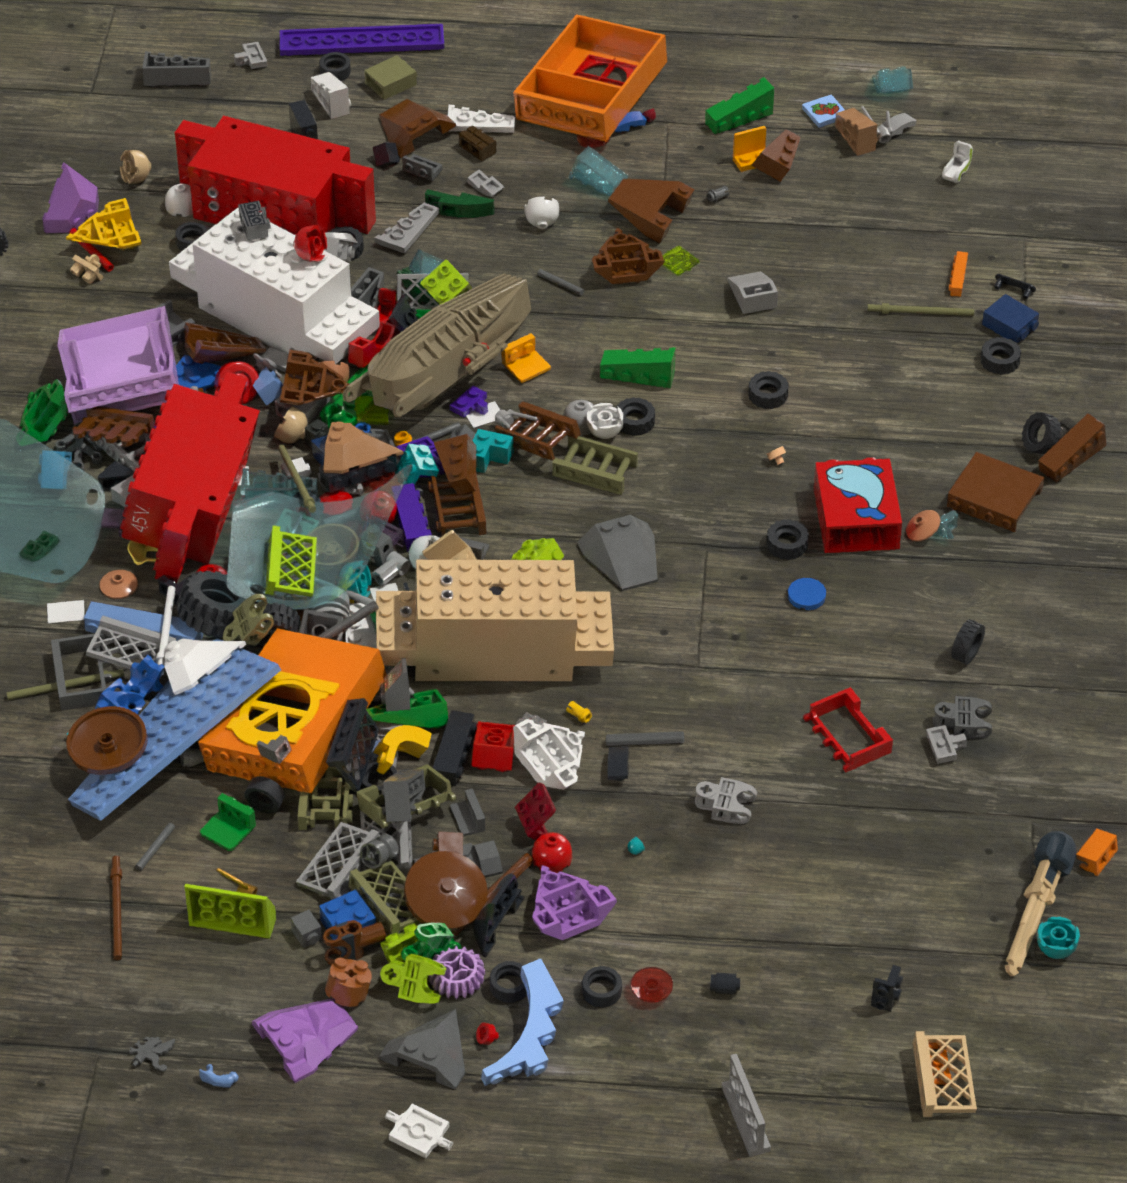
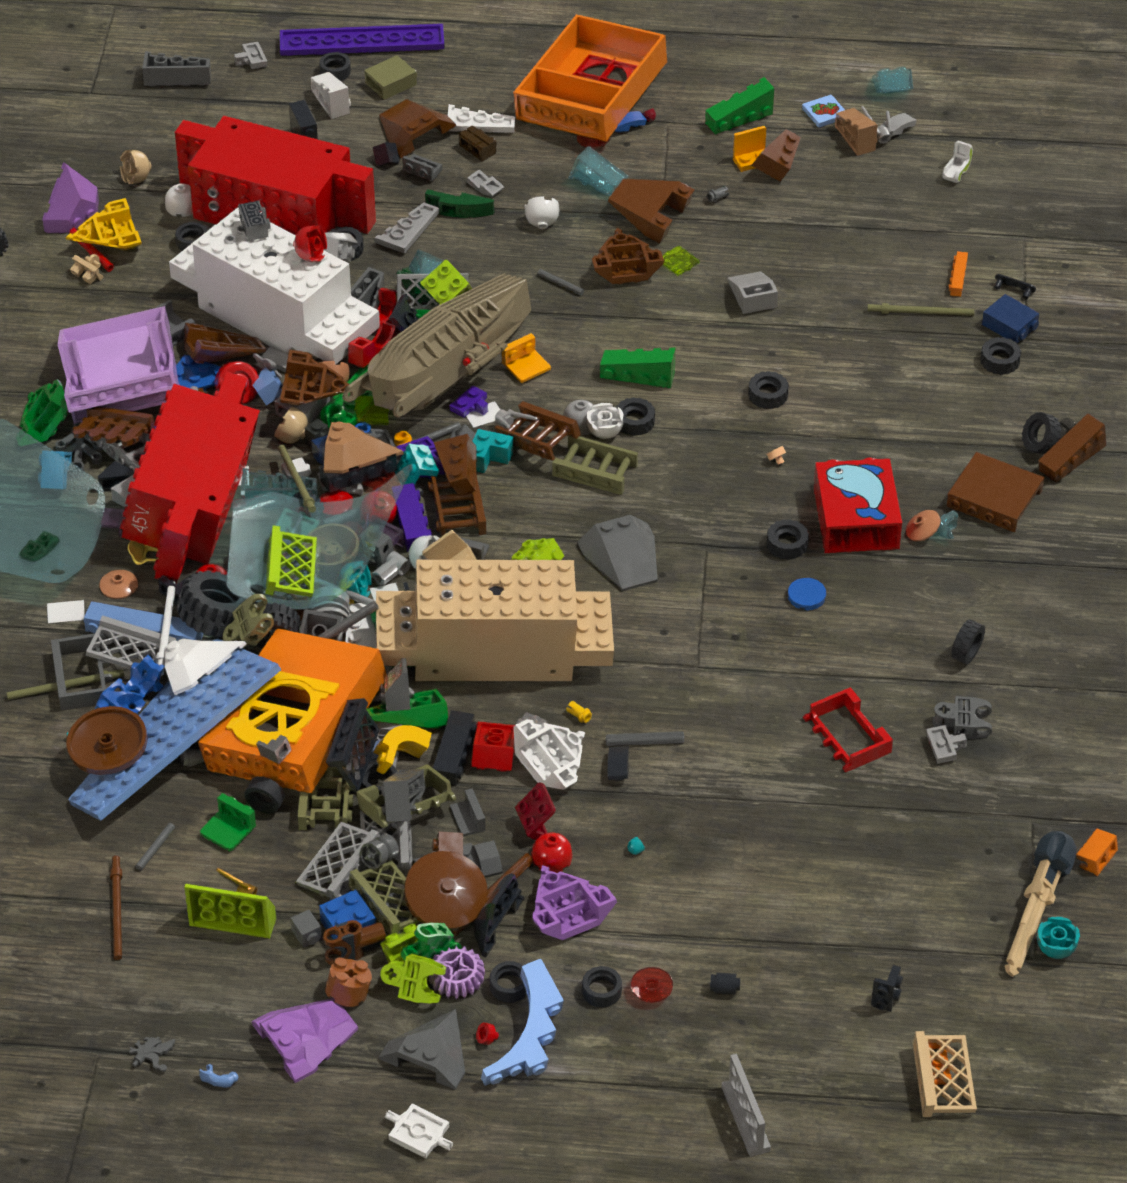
(726, 800): light grey piece -> none

